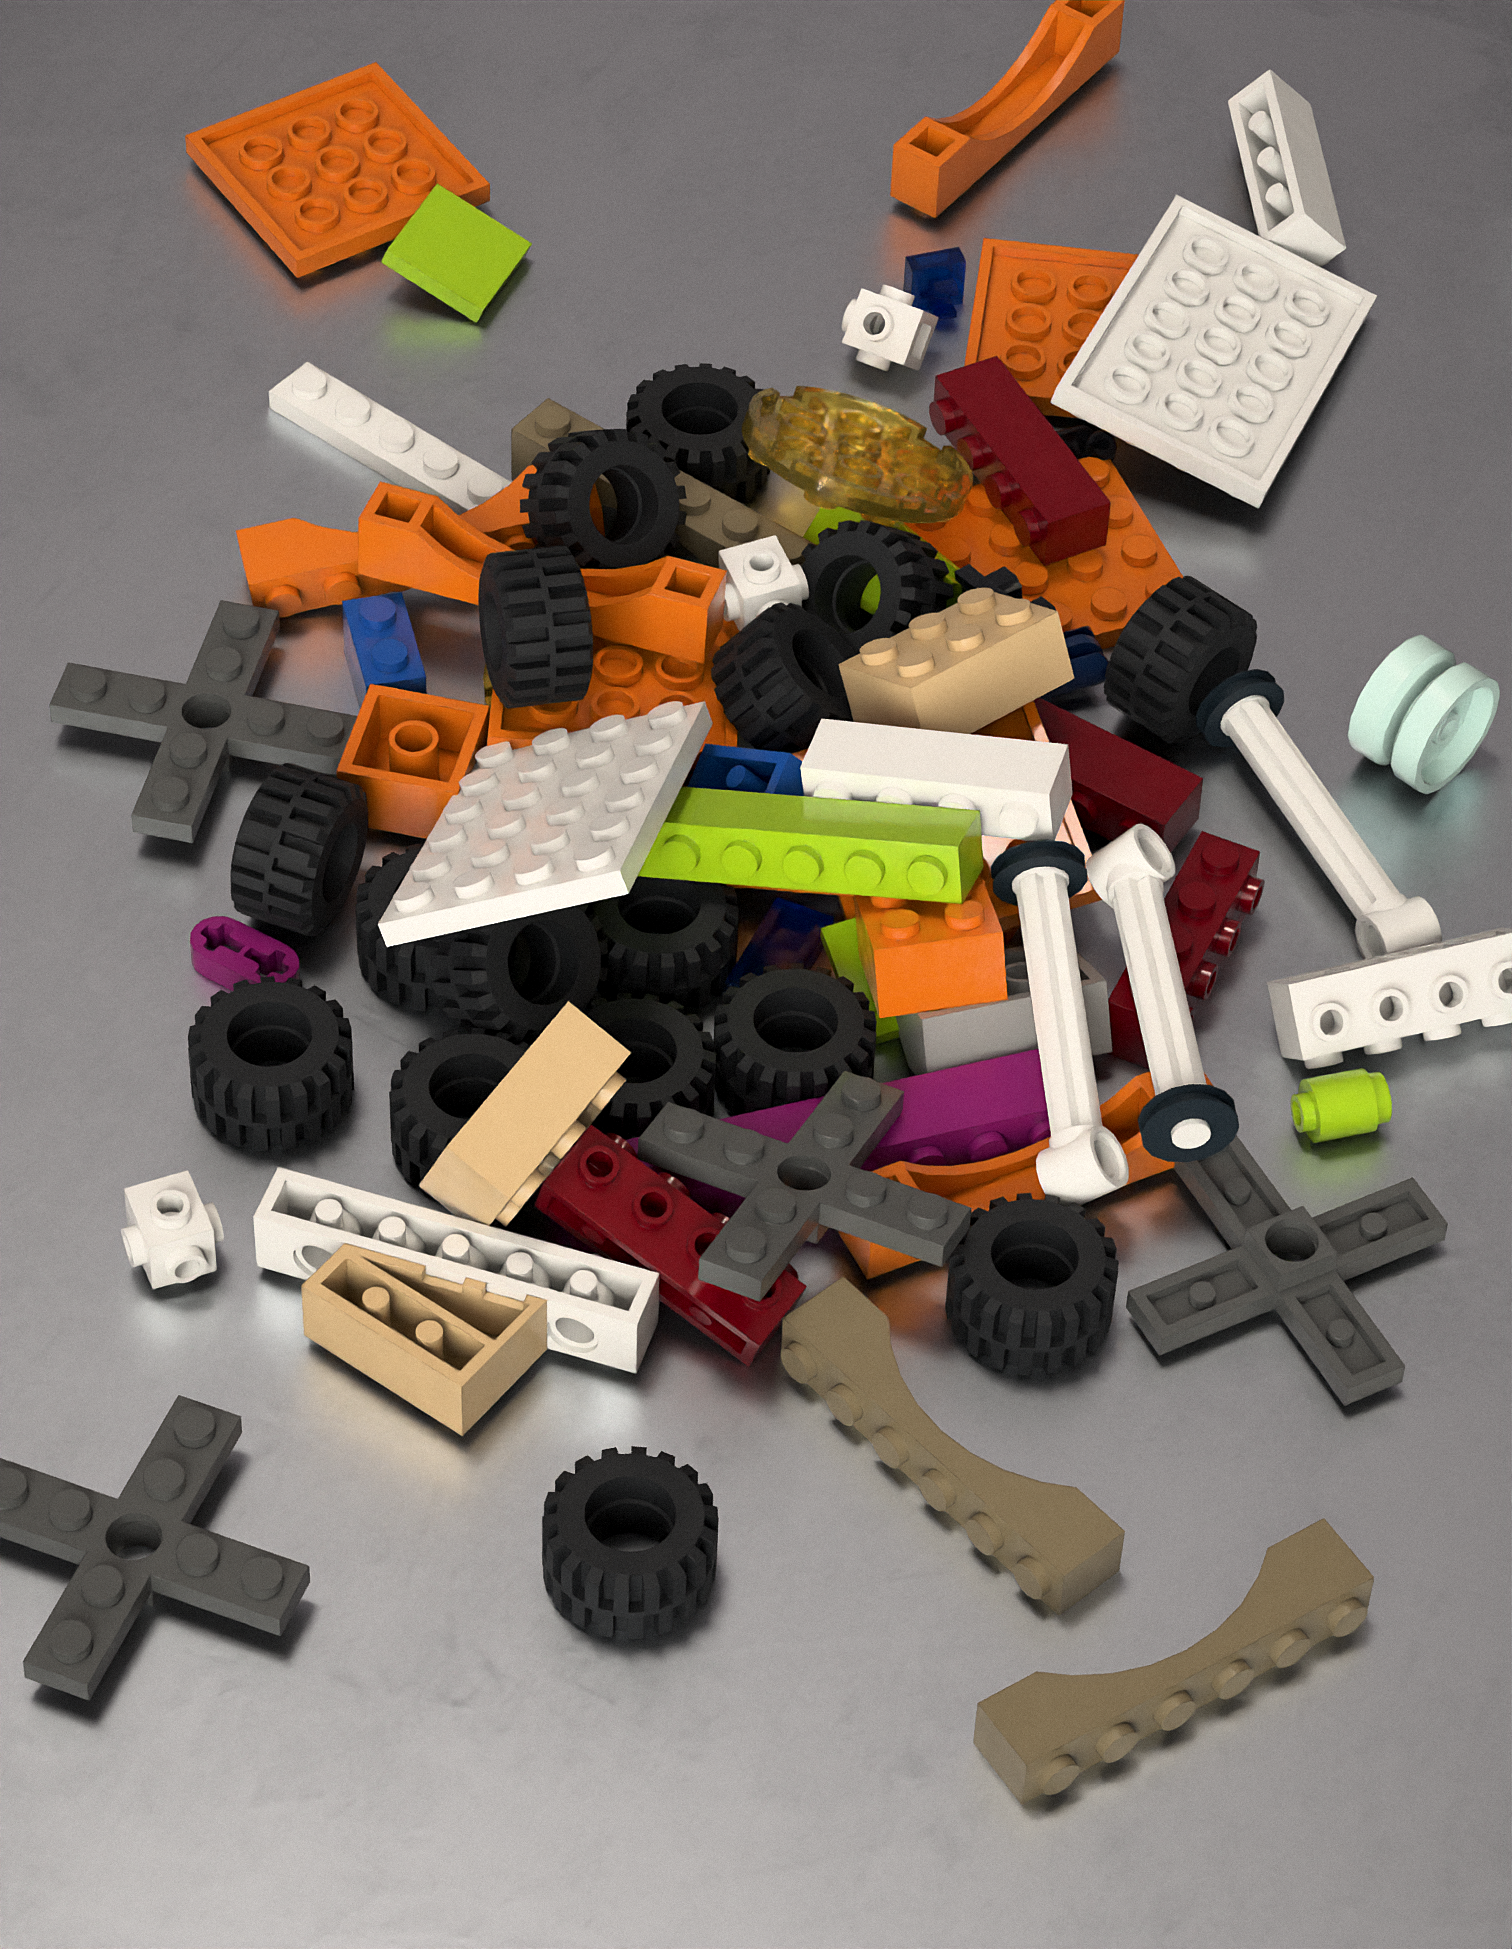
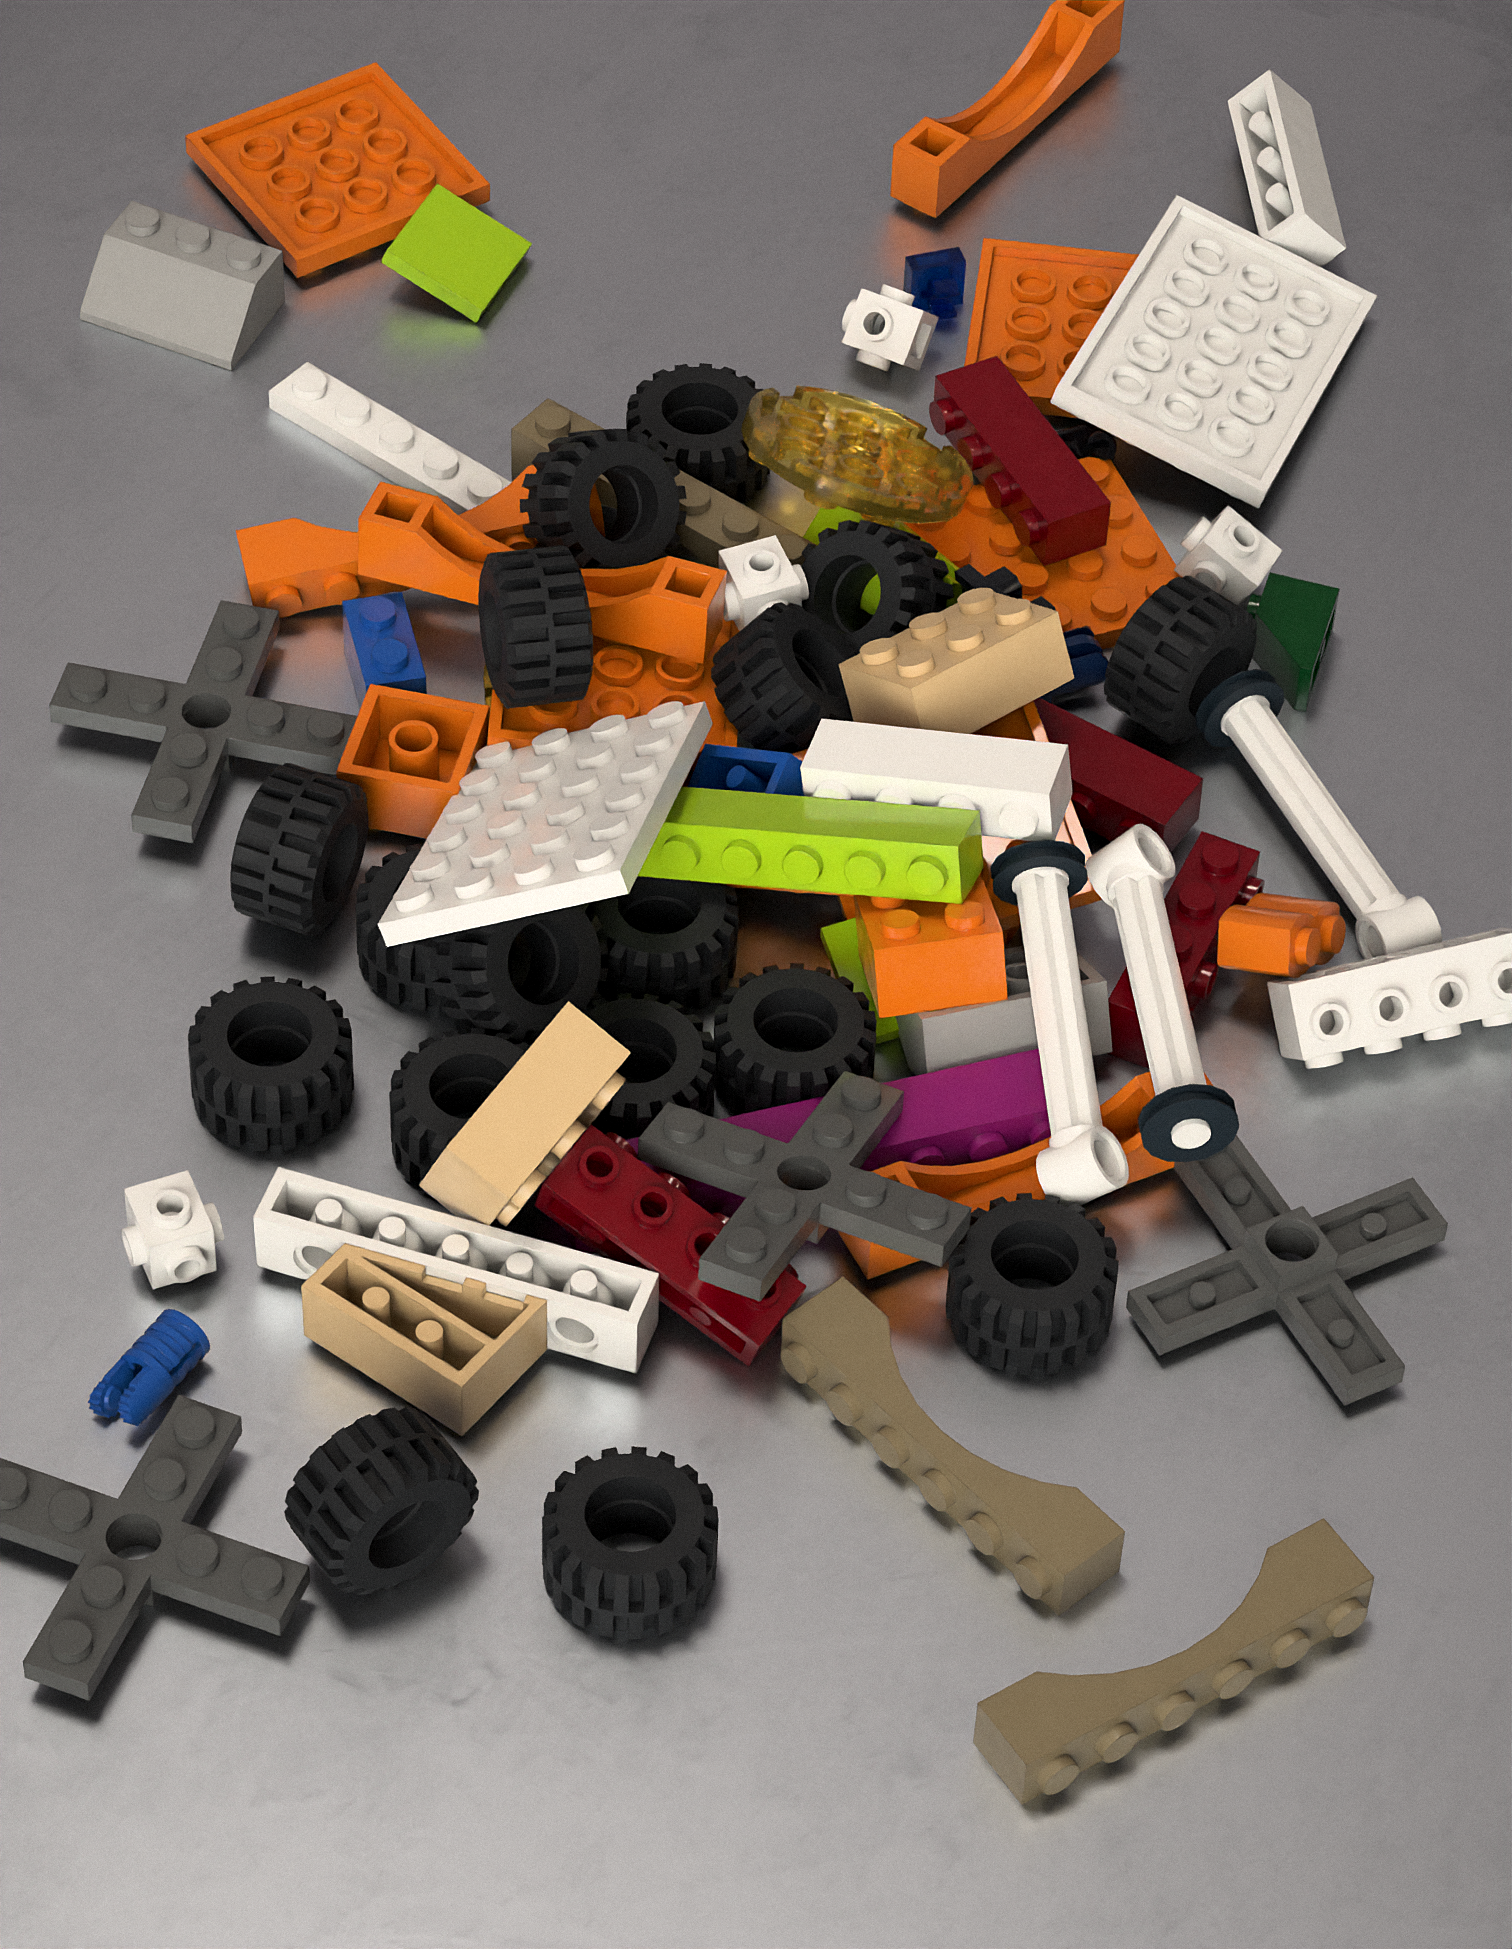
(150, 1368): none -> blue hinge
(183, 285): none -> light grey slope
(248, 955): magenta beam -> none
(381, 1500): none -> black tyre
(784, 937): clear blue tile -> none
(1227, 555): none -> white brick
(1279, 935): none -> orange brick
(1293, 633): none -> dark green slope
(1341, 1104): lime brick -> none
(1423, 714): light aqua wheel -> none

